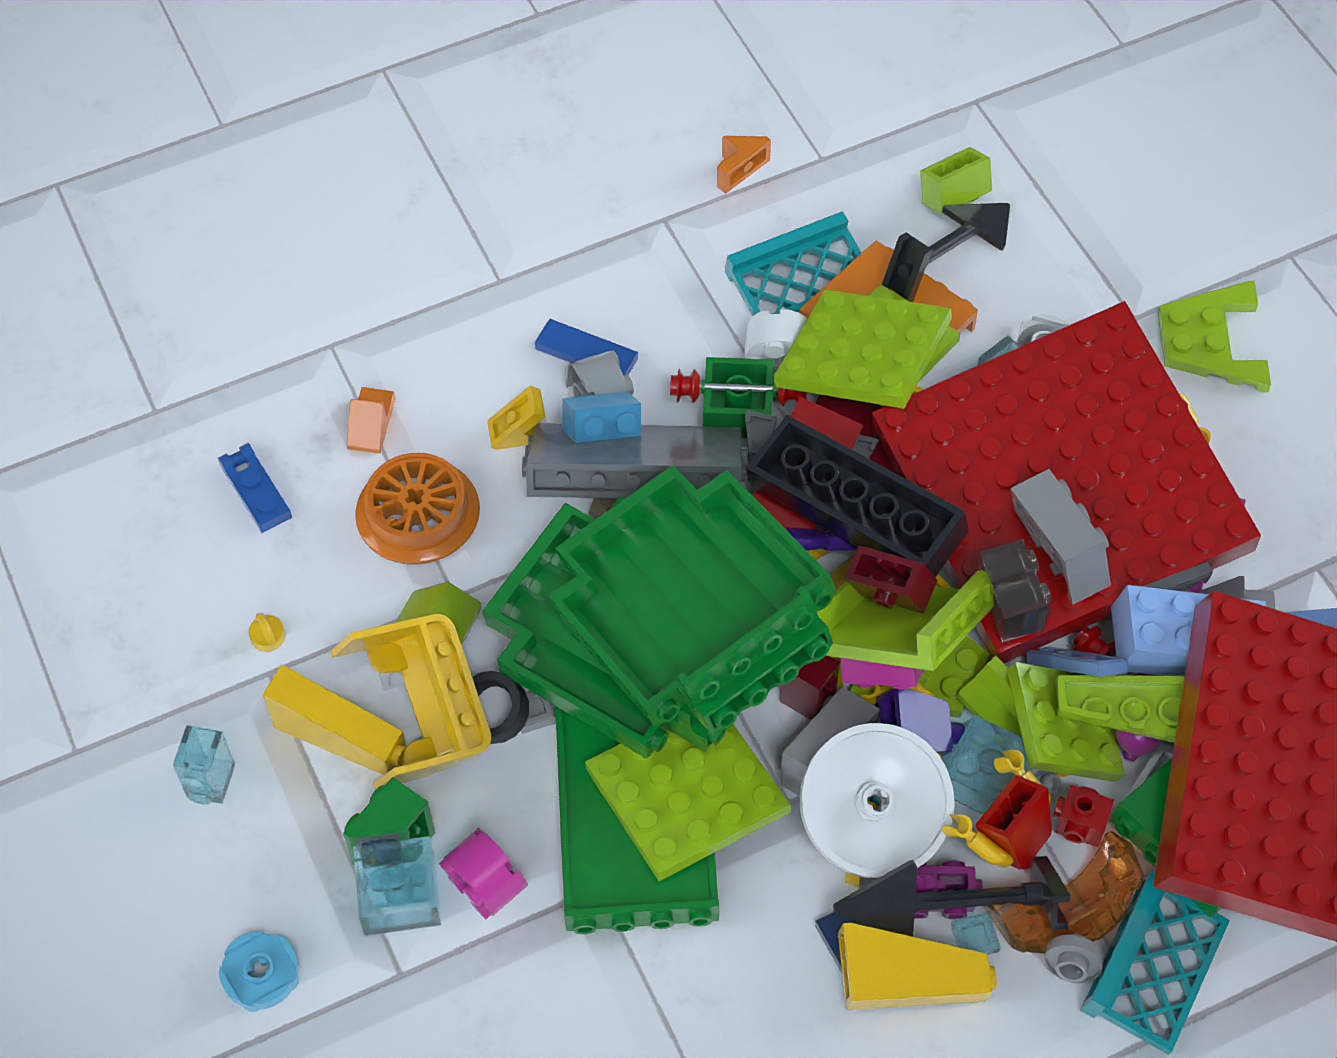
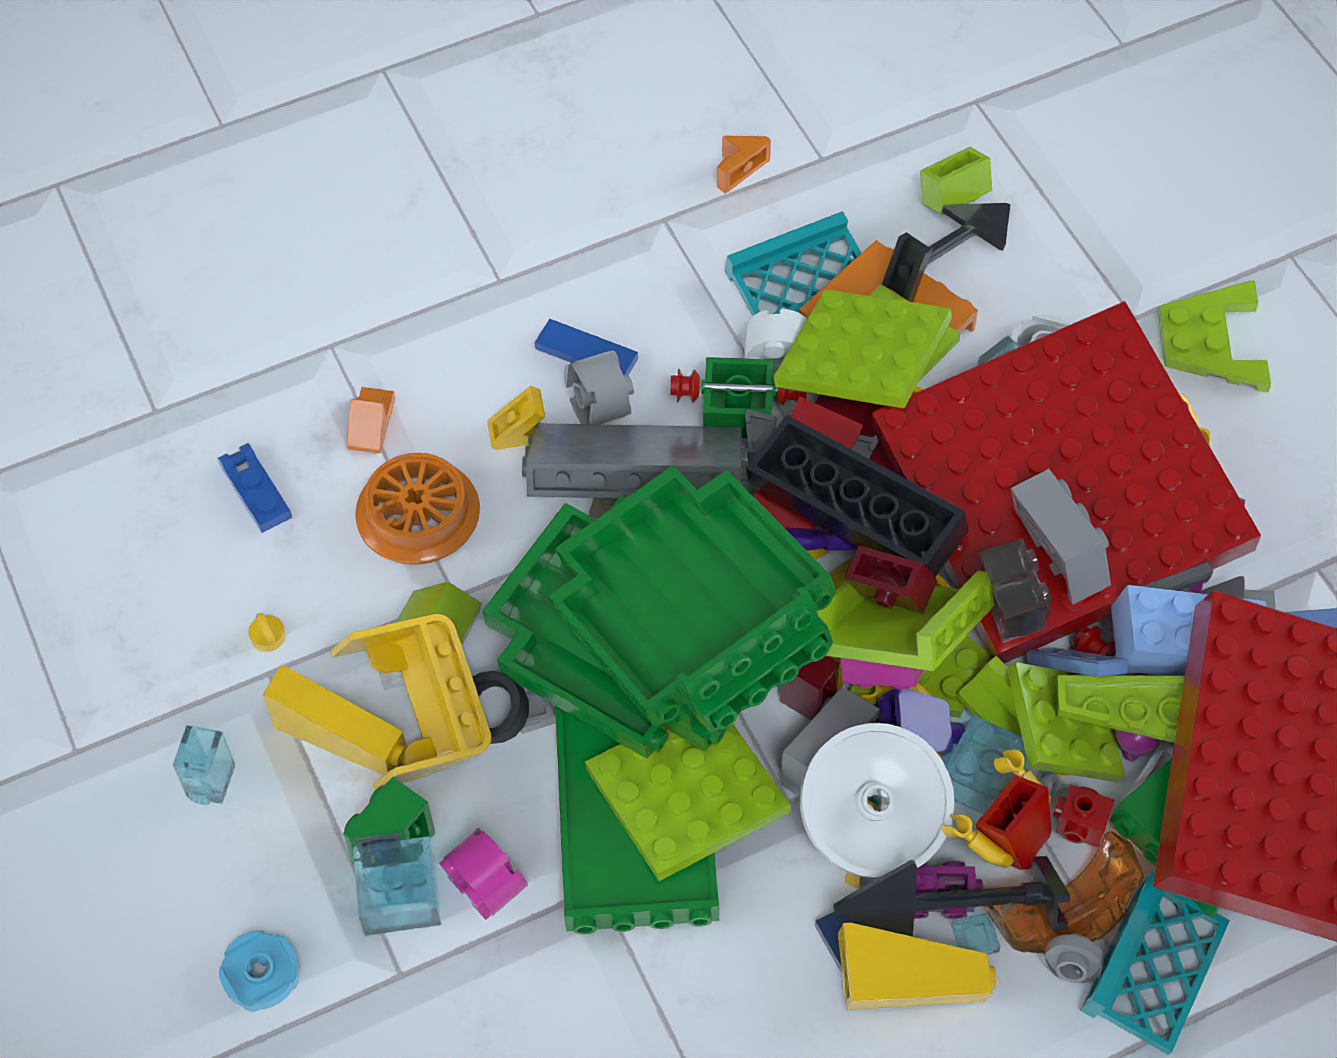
(601, 417): dark azure piece -> none

